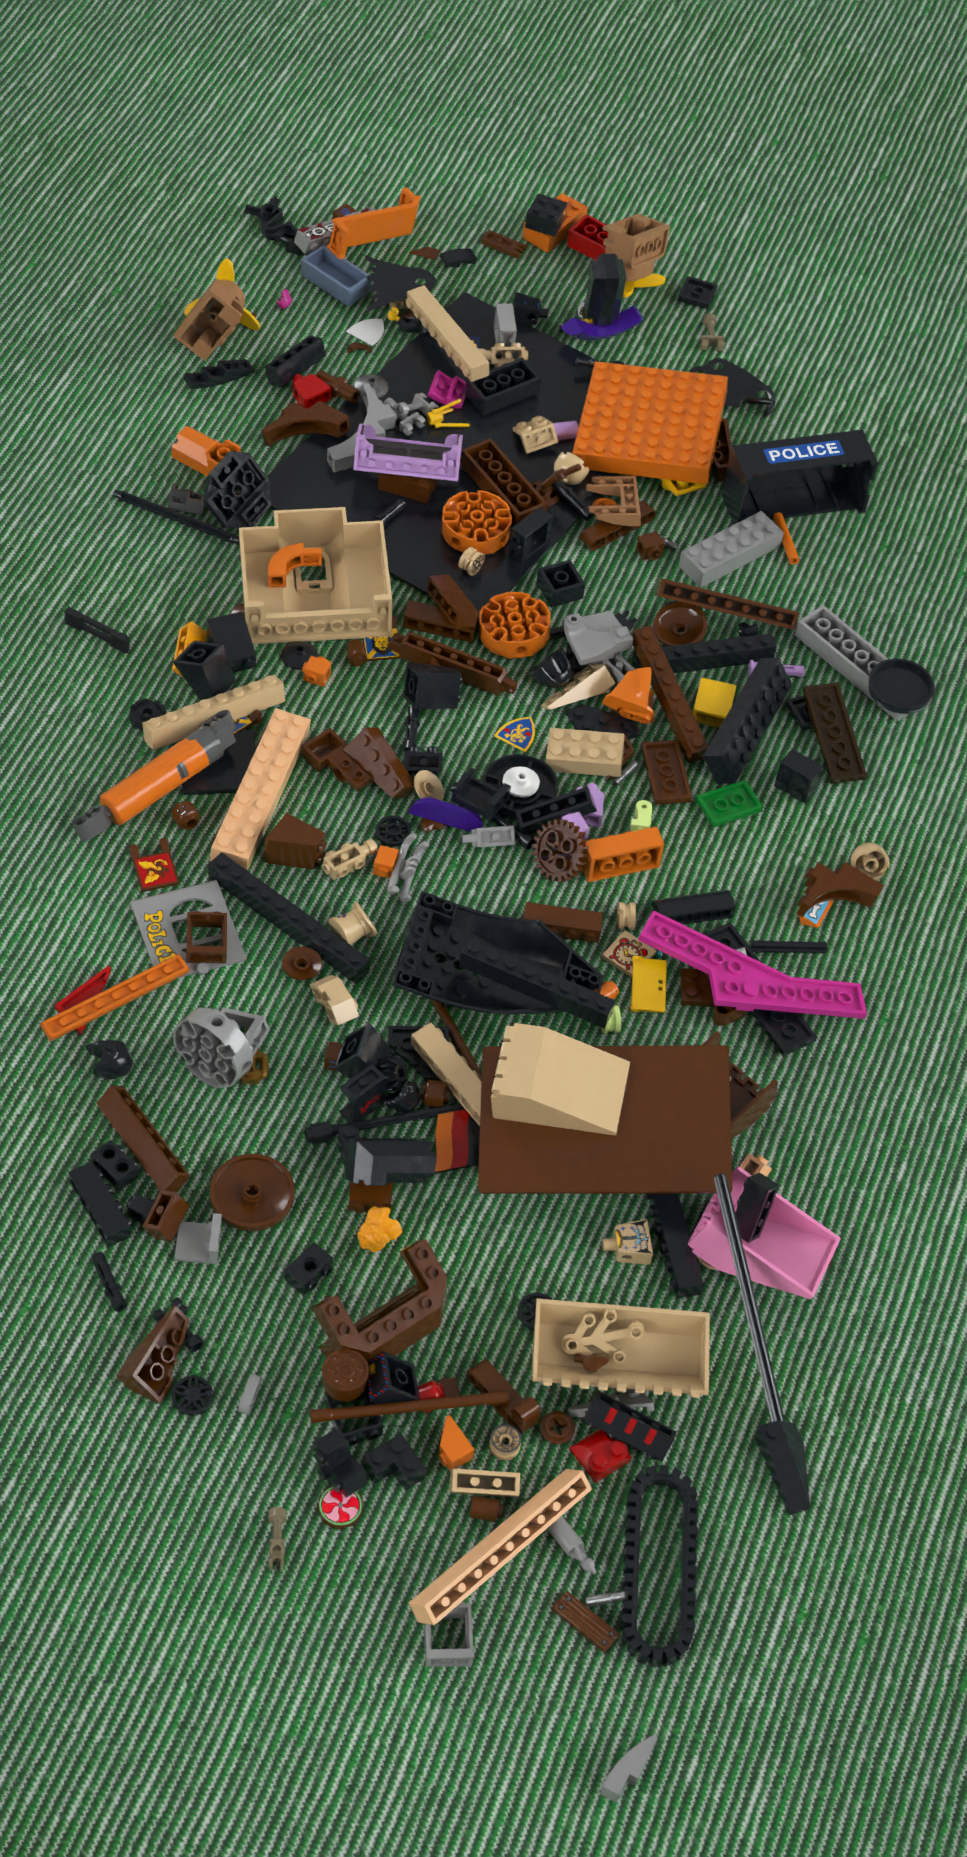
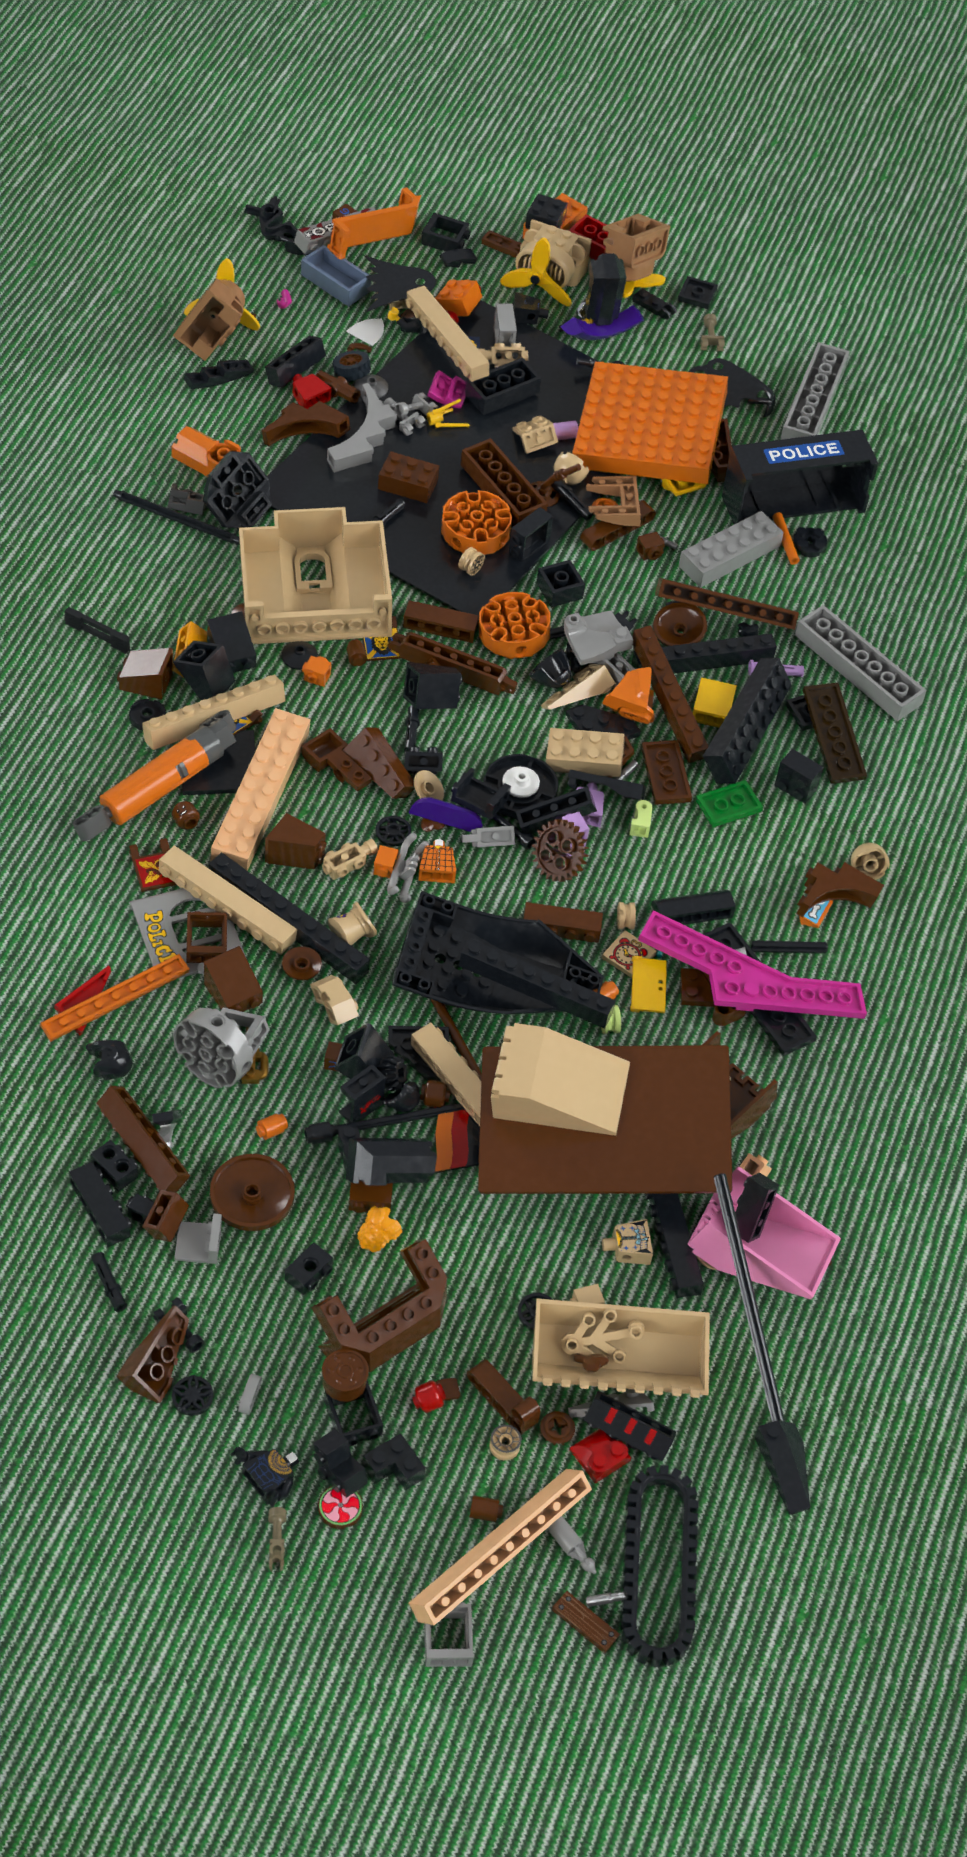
(147, 672): none -> reddish brown slope
(167, 1123): none -> piece
(228, 899): none -> tan brick
(232, 981): none -> reddish brown slope
(268, 1472): none -> black torso
(271, 1126): none -> orange brick
(290, 558): orange arch -> none
(329, 1414): reddish brown piece -> none
(352, 365): none -> black wheel
(391, 1379): black brick -> none
(407, 456): lavender windscreen -> none
(427, 252): reddish brown sticker -> none
(437, 863): none -> orange torso
(448, 224): none -> black window
(452, 601): reddish brown brick -> none
(454, 1446): orange slope -> none
(459, 297): none -> orange brick
(484, 1483): tan brick -> none
(518, 733): sticker -> none
(550, 260): none -> tan brick
(588, 1294): none -> tan brick
(623, 854): orange brick -> none
(624, 788): none -> black piece
(628, 1769): light grey slope -> none
(654, 304): none -> black hinge
(816, 392): none -> light grey brick
(816, 536): none -> black plate
(901, 686): black brick -> none

